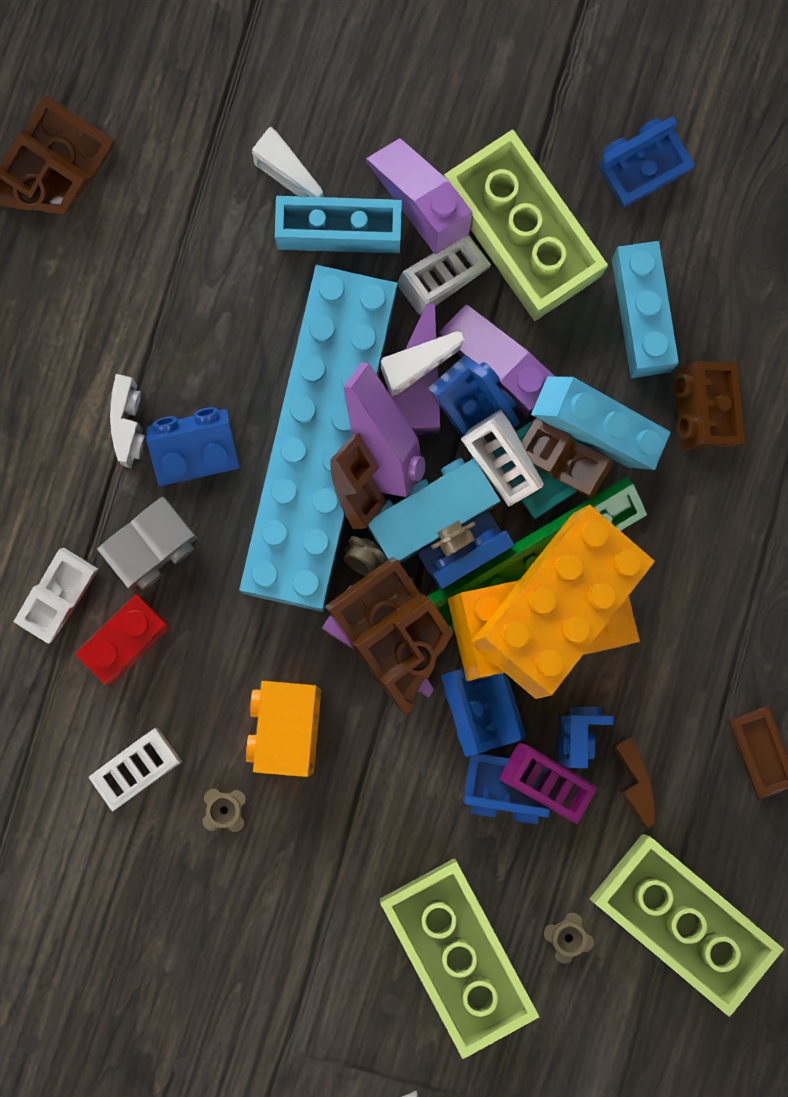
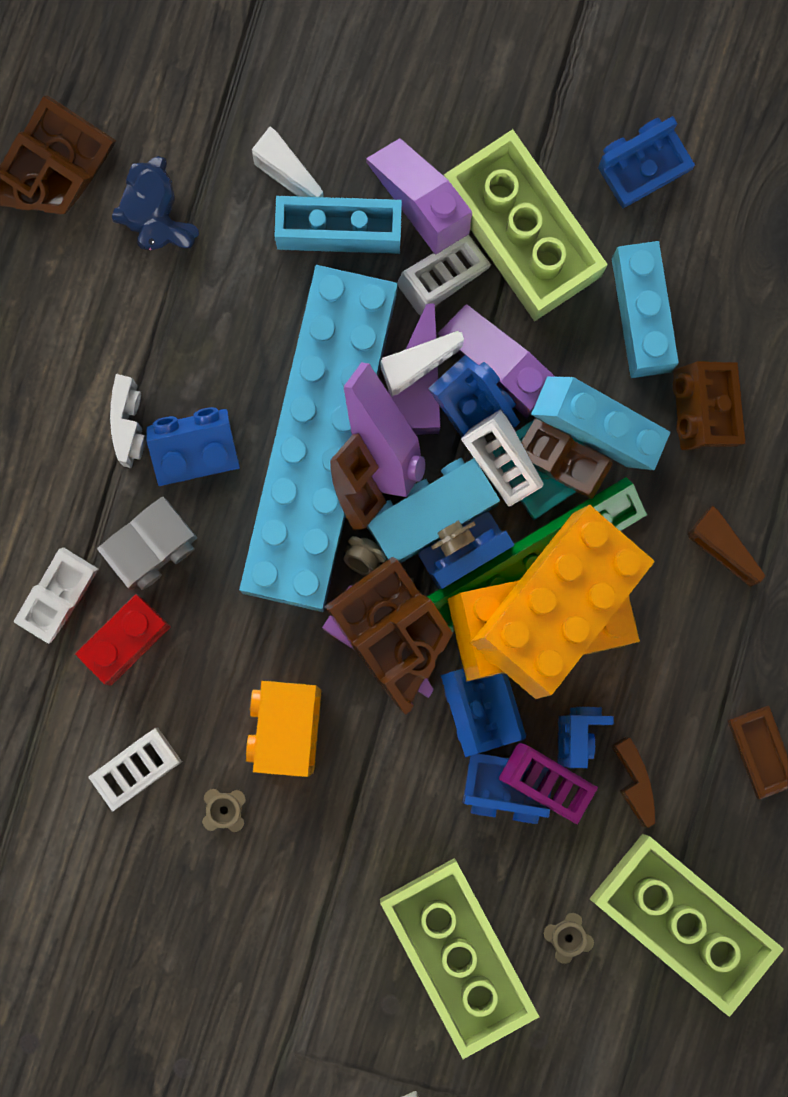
(147, 207): none -> dark blue animal
(722, 543): none -> reddish brown slope

